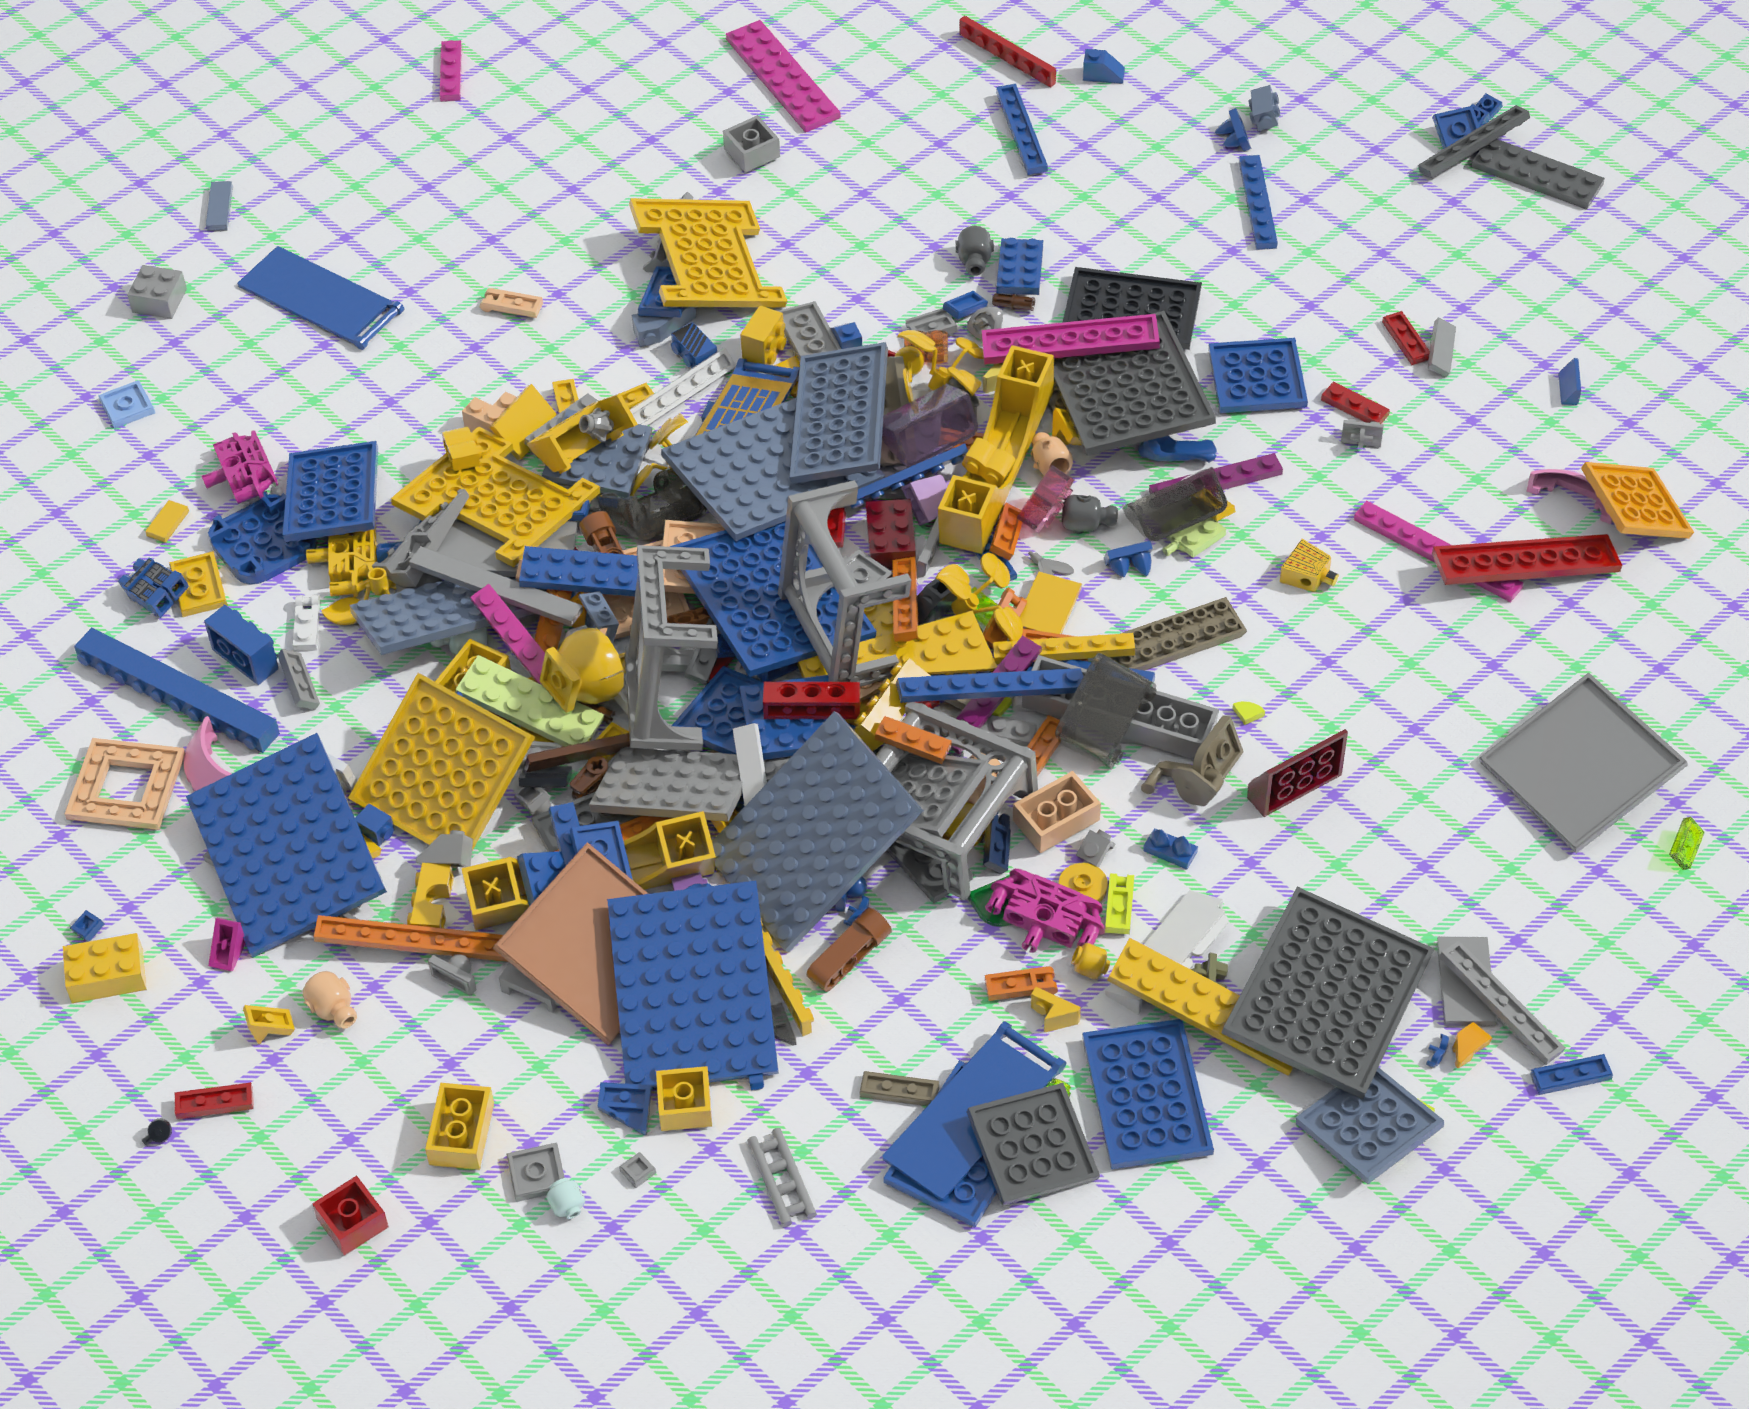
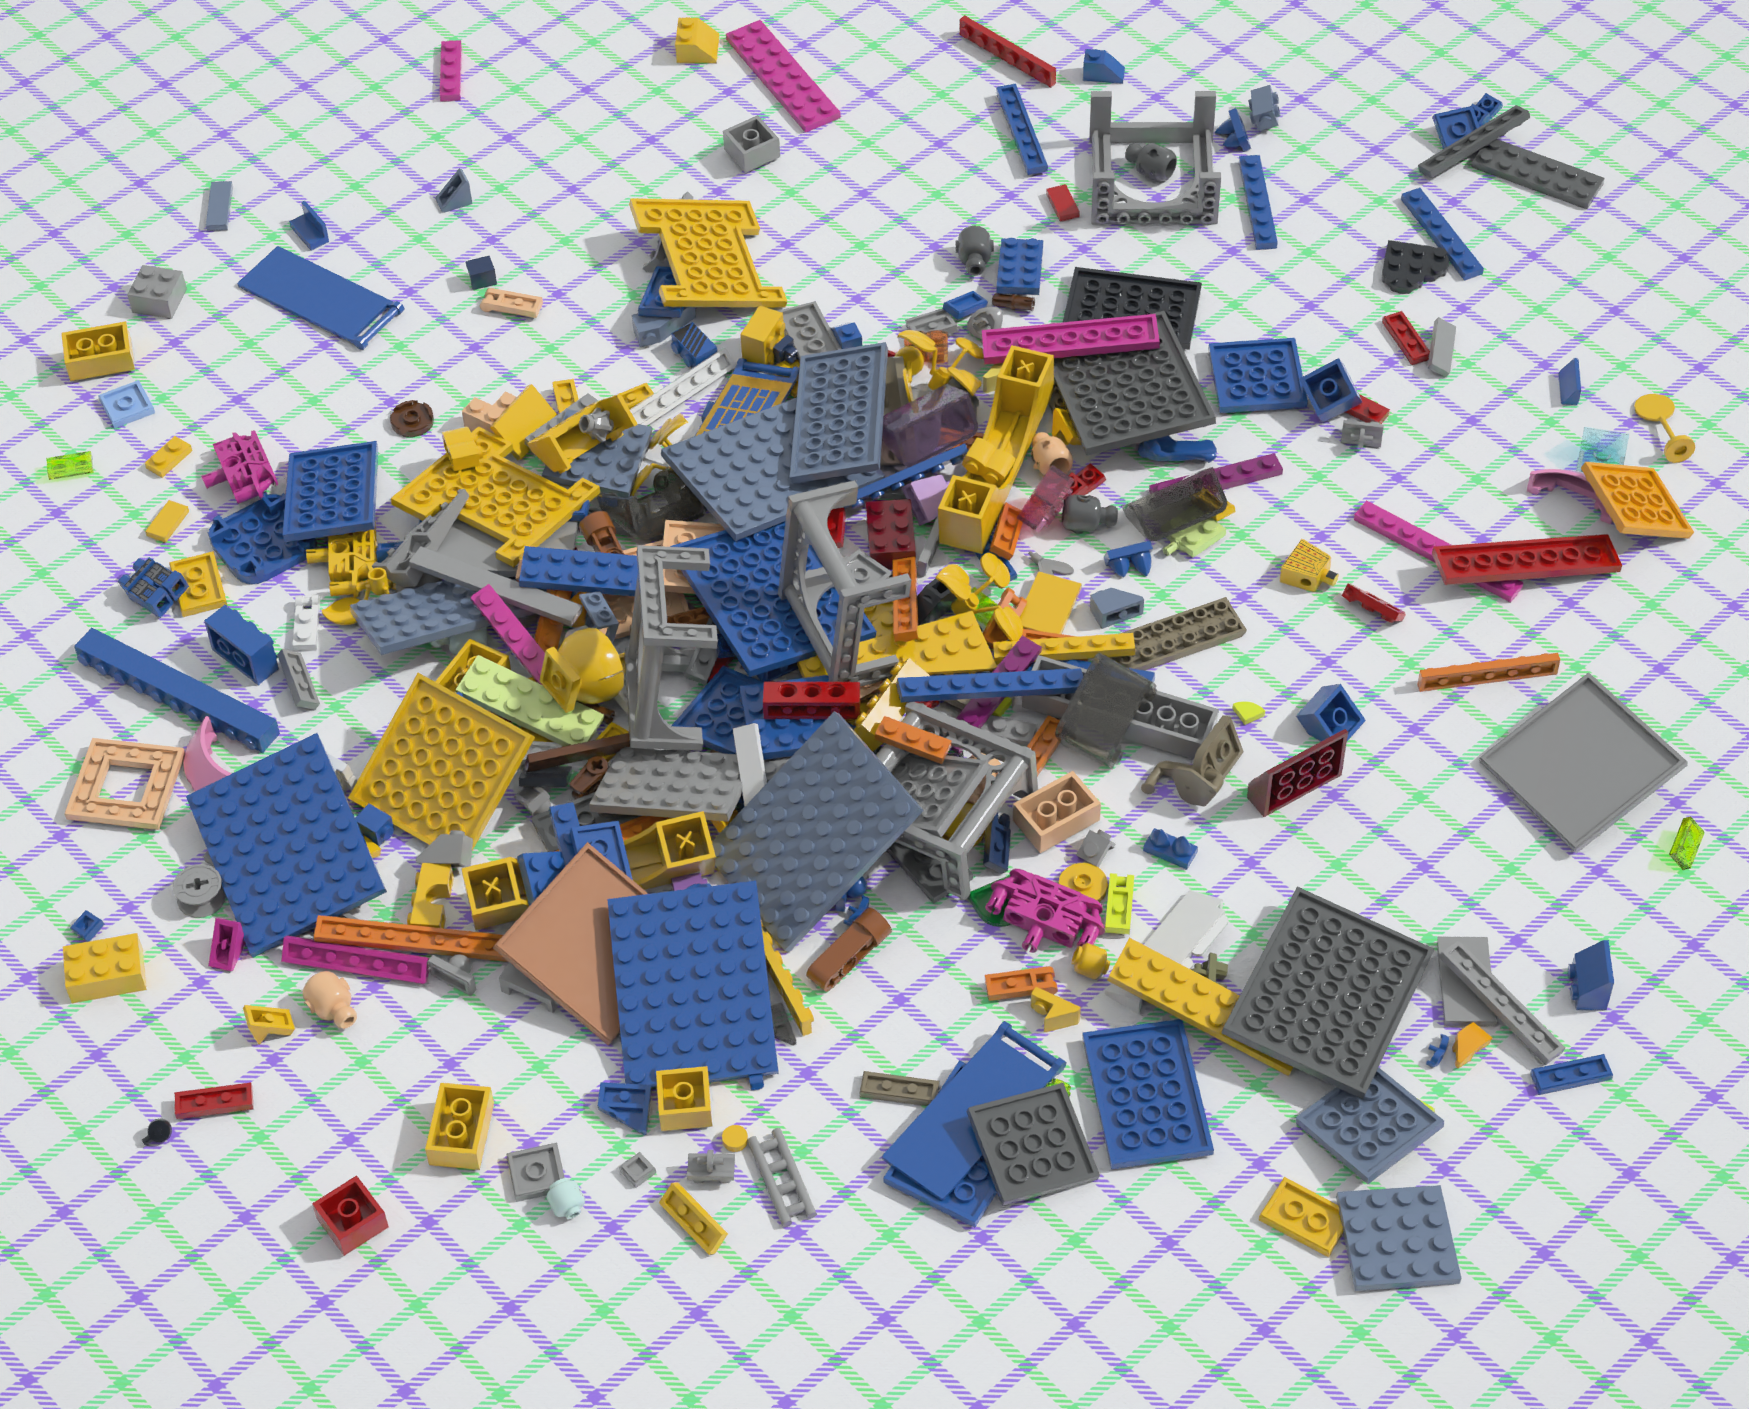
(69, 465): none -> clear neon green plate
(98, 351): none -> yellow brick
(168, 456): none -> yellow plate
(199, 890): none -> light grey piece
(310, 228): none -> blue panel
(355, 959): none -> dark pink plate
(412, 418): none -> reddish brown tile
(455, 193): none -> sand blue slope
(481, 272): none -> dark blue panel
(693, 1218): none -> yellow plate
(696, 41): none -> yellow slope
(711, 1167): none -> light grey hips
(734, 1138): none -> yellow tile
(785, 351): none -> dark blue tile
(1062, 202): none -> red tile
(1086, 480): none -> red slope
(1115, 606): none -> sand blue slope
(1152, 160): none -> dark grey piece
(1206, 183): none -> light grey arch
(1304, 1216): none -> yellow tile
(1330, 713): none -> blue slope
(1331, 390): none -> blue brick
(1371, 602): none -> red hinge
(1398, 1238): none -> sand blue plate
(1411, 265): none -> black plate
(1442, 233): none -> blue plate
(1488, 672): none -> orange plate
(1592, 977): none -> blue slope
(1602, 447): none -> clear light blue slope
(1659, 408): none -> yellow piece

